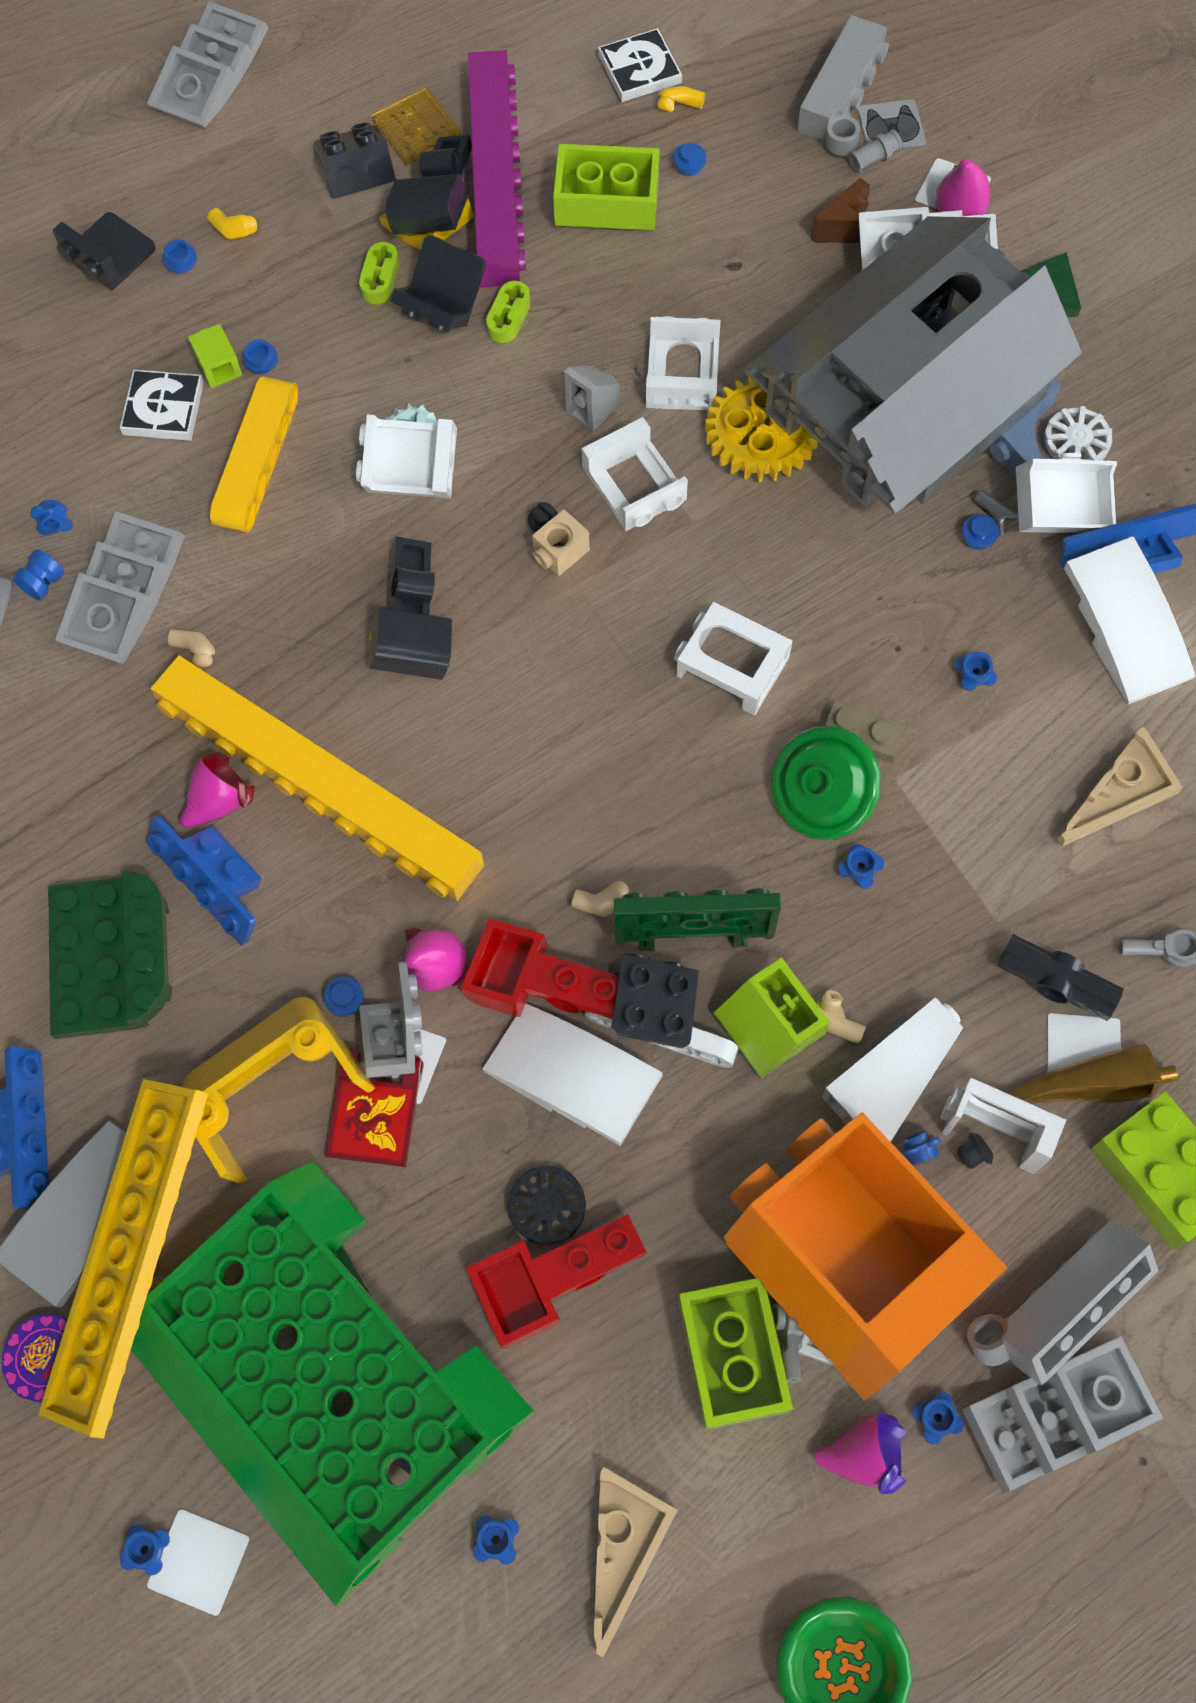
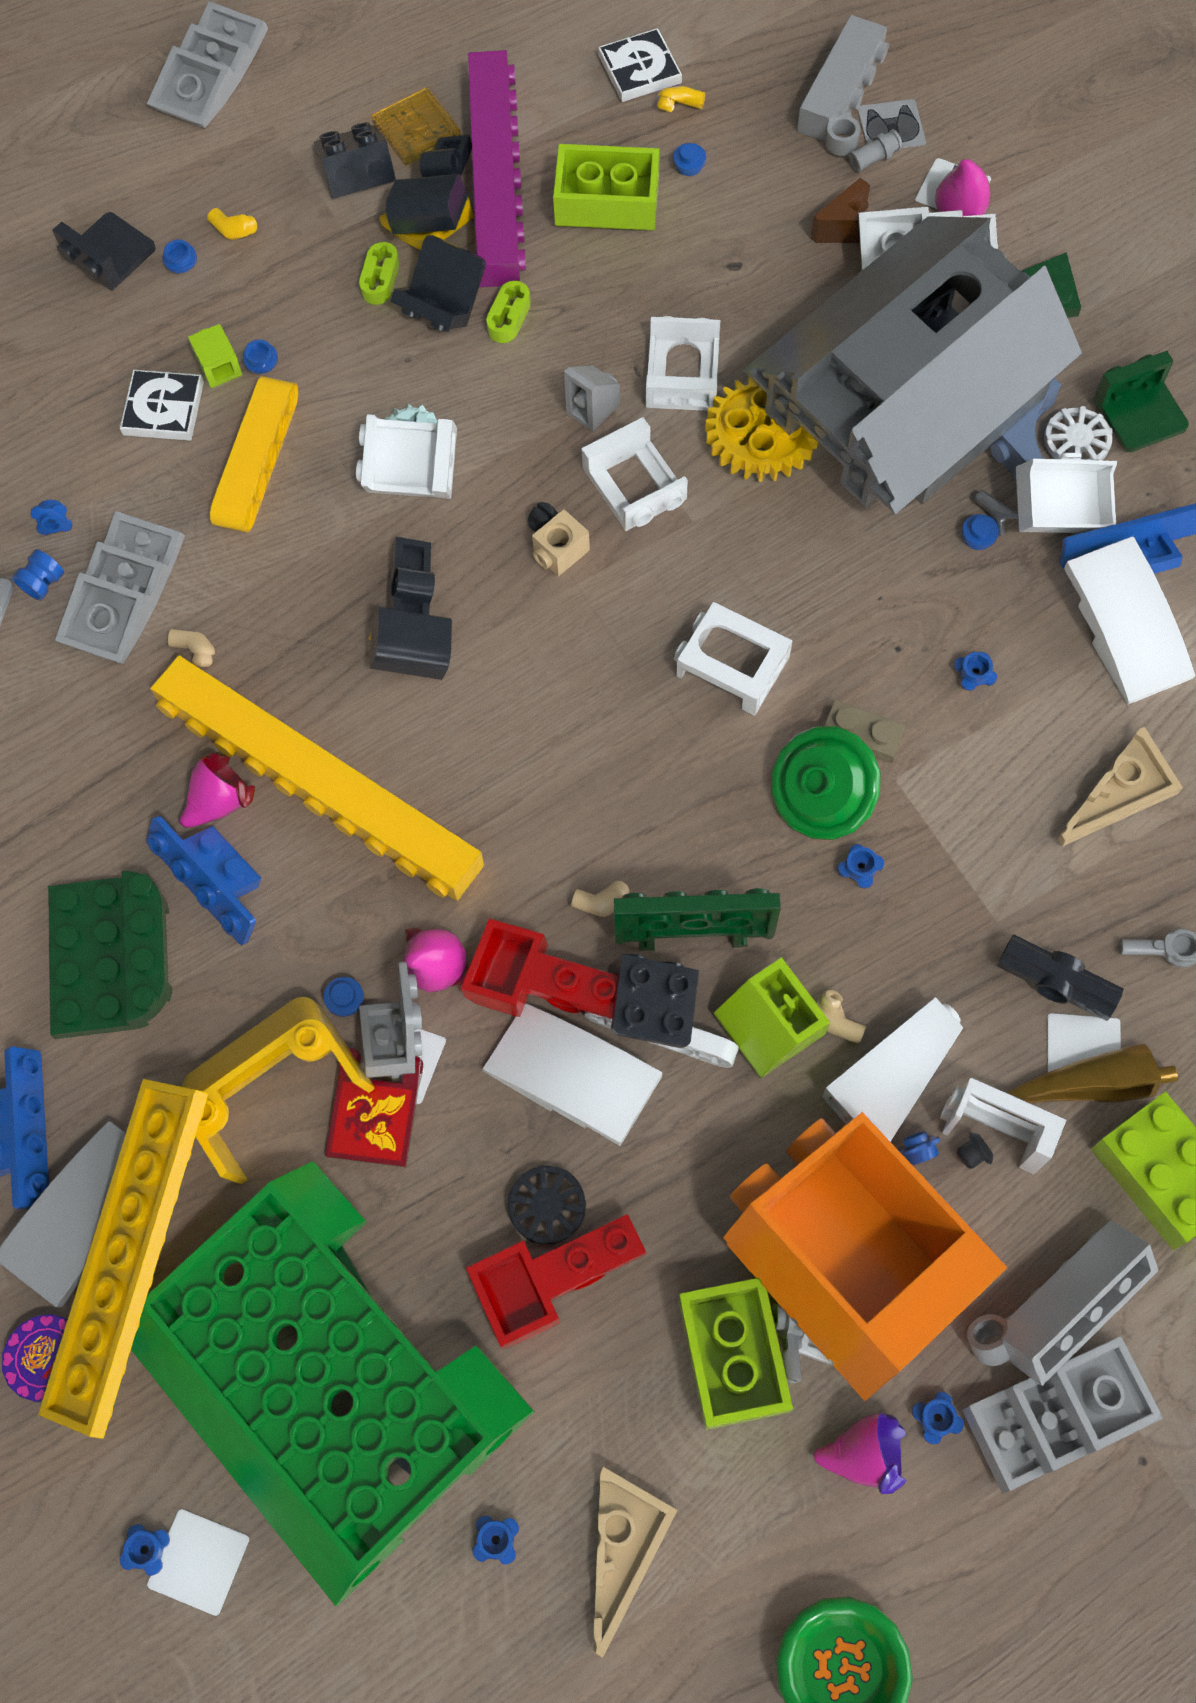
(1139, 402): none -> dark green bracket

